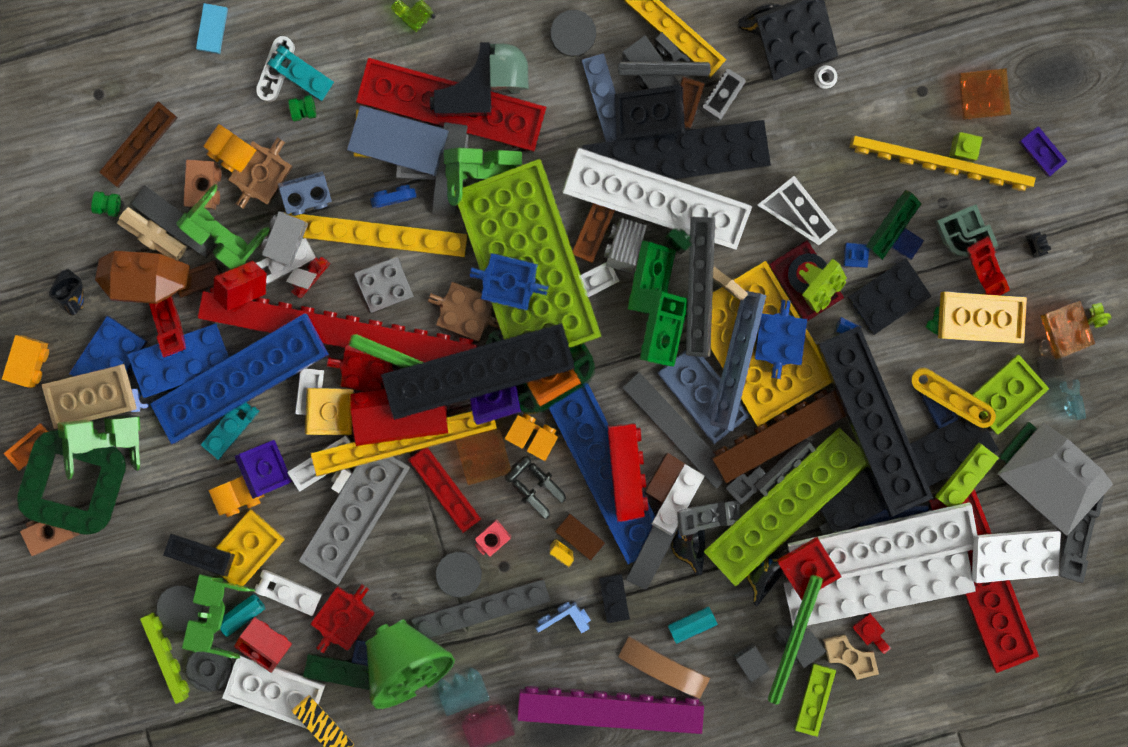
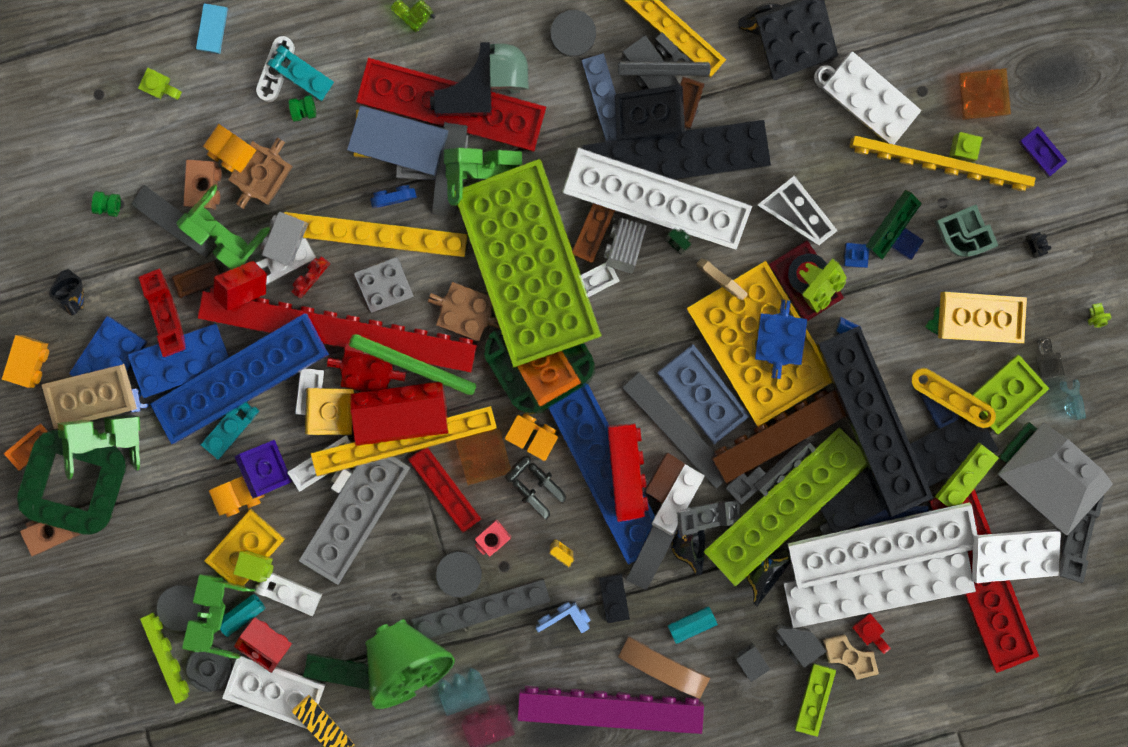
(138, 144): reddish brown plate -> none
(140, 276): dark orange wedge -> none
(151, 234): tan piece -> none
(157, 85): none -> lime plate
(199, 555): black plate -> none
(253, 566): none -> lime brick
(301, 278): white sticker -> none
(303, 187): sand blue brick -> none
(342, 618): red plate -> none
(360, 653): dark blue tile -> none
(478, 371): black plate -> none
(495, 405): dark purple plate -> none
(509, 281): blue plate -> none
(580, 536): reddish brown tile -> none
(664, 309): green bracket -> none
(700, 286): dark grey tile -> none
(722, 95): light grey brick -> none
(737, 361): sand blue plate -> none
(795, 639): bright green axle -> none
(807, 561): red plate -> none
(871, 99): none -> white plate
(889, 296): black plate -> none
(987, 268): red slope -> none
(1067, 329): clear orange plate -> none

